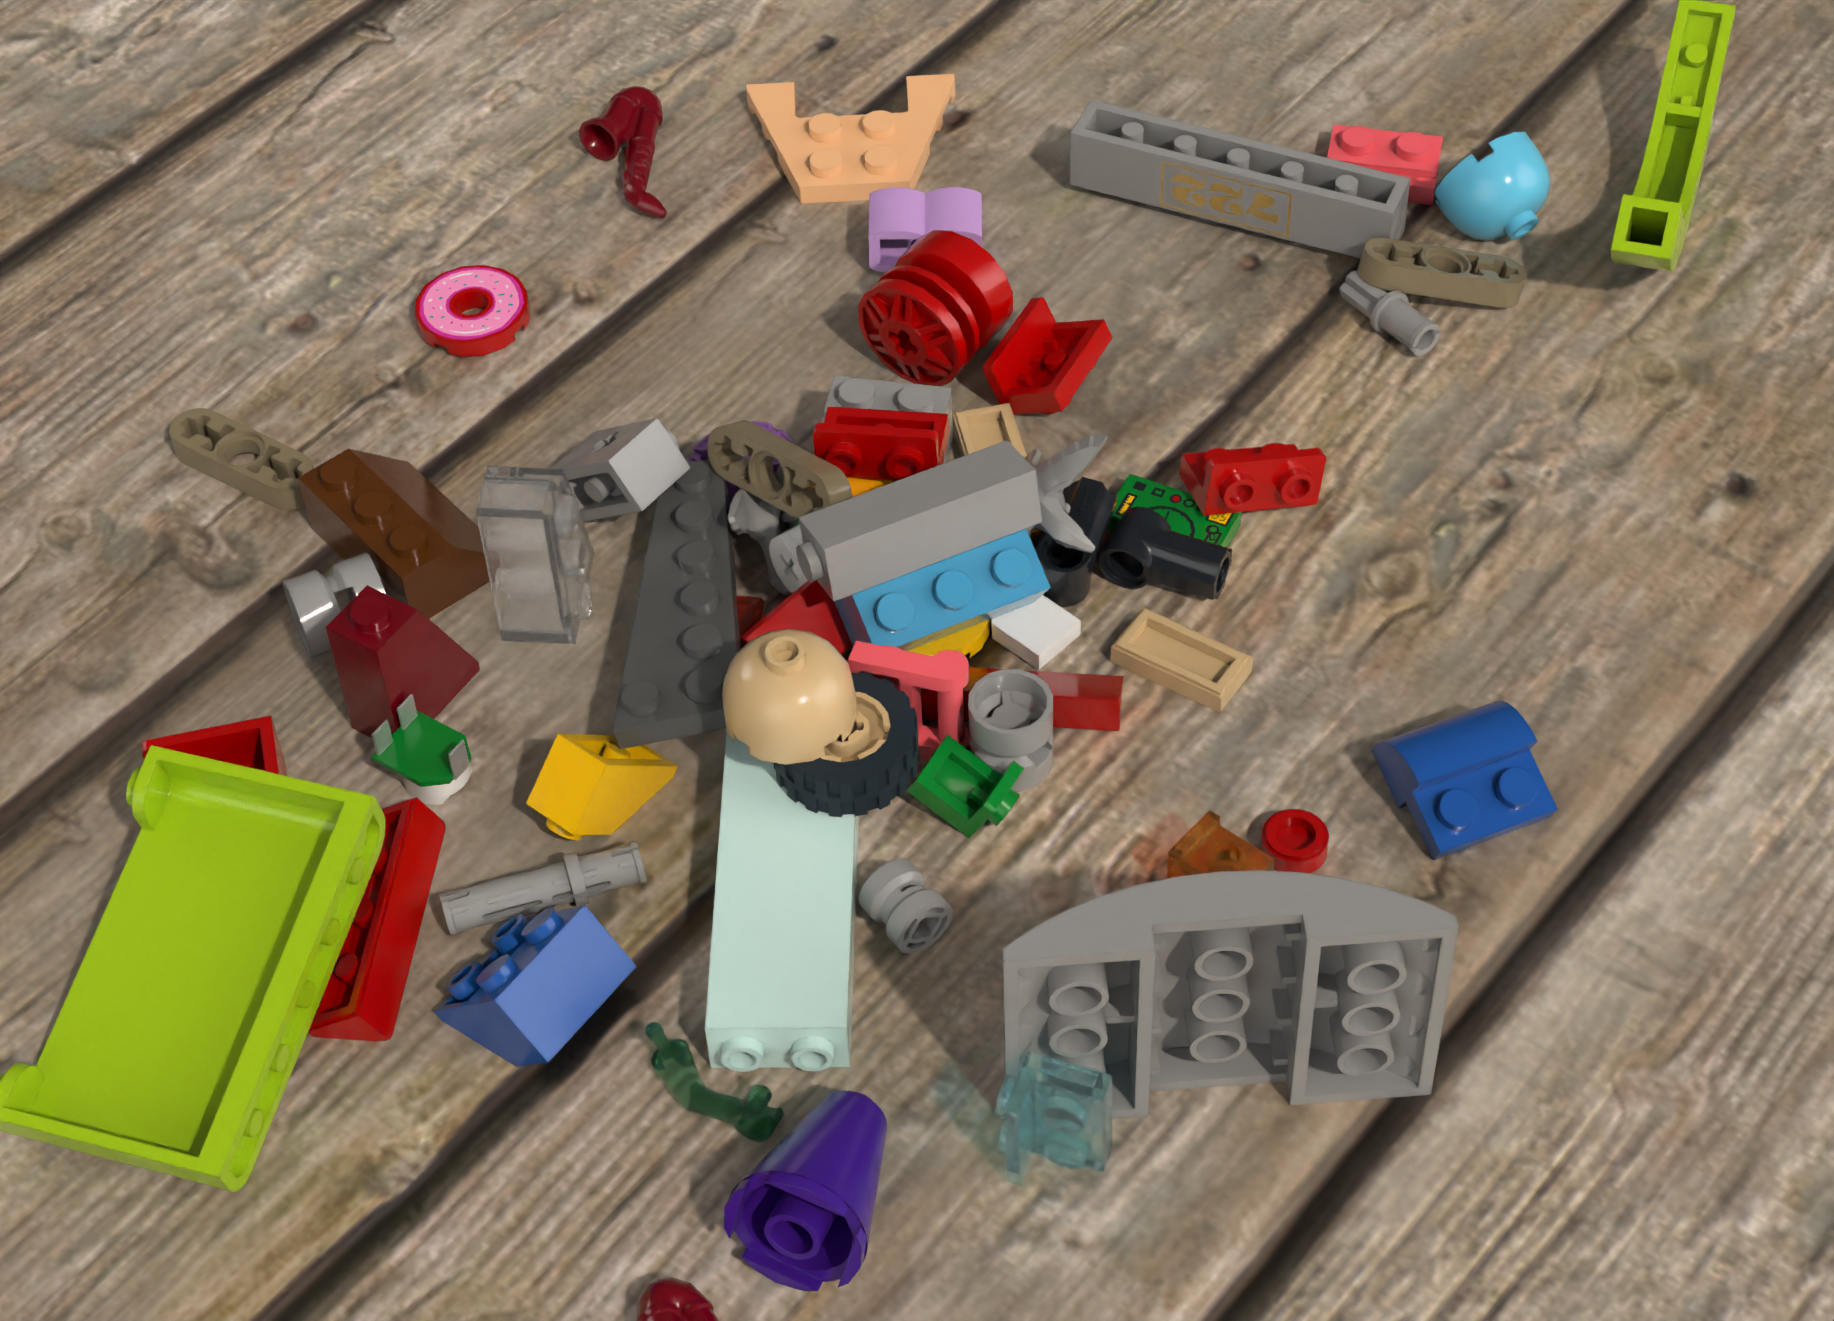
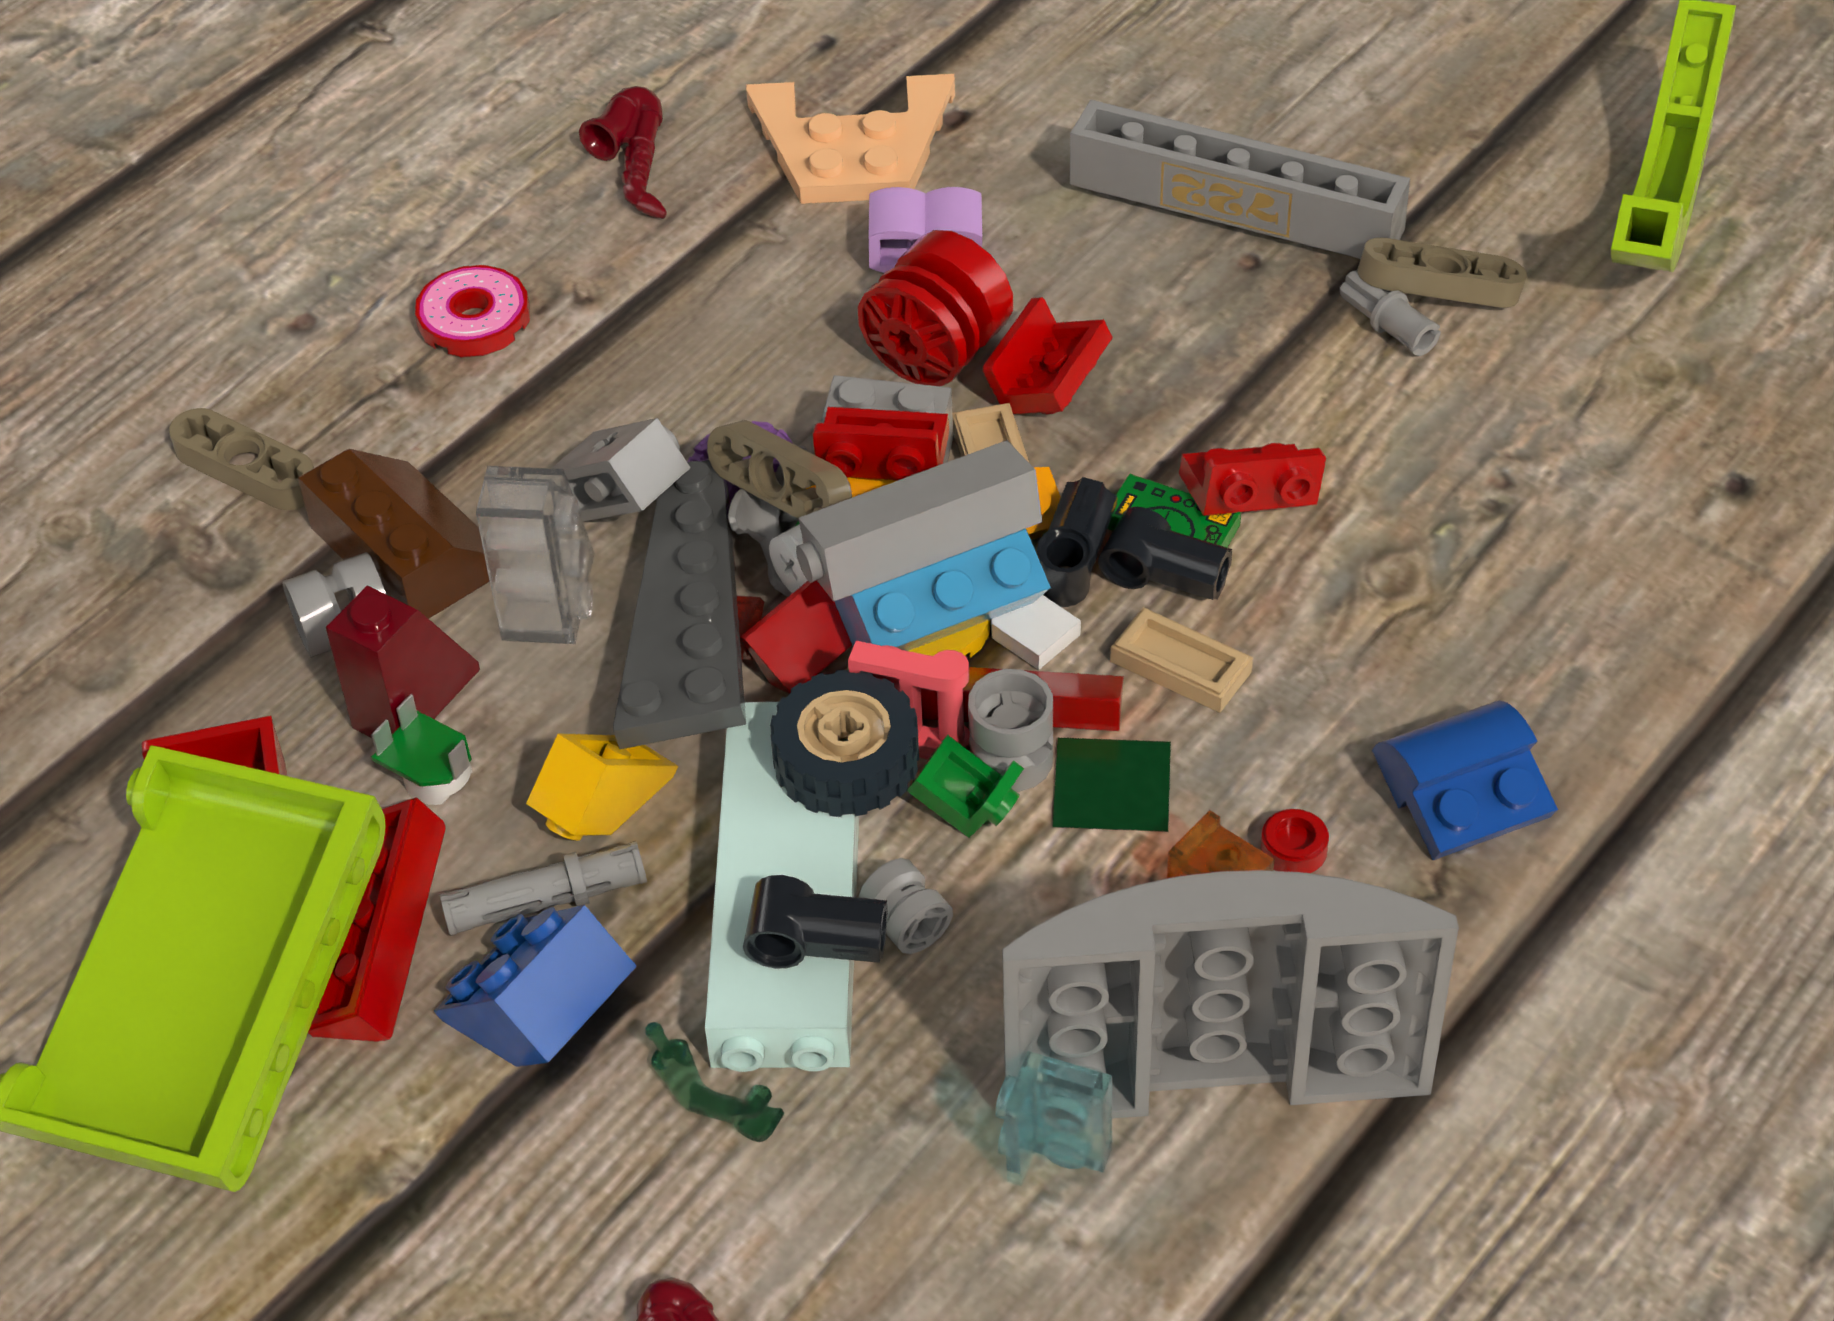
(788, 696): tan cylinder -> none
(795, 922): none -> black piece
(813, 1195): dark purple cone -> none
(1053, 477): light grey animal -> none
(1112, 784): none -> dark green sticker
(1391, 152): coral plate -> none
(1498, 192): medium azure cylinder -> none

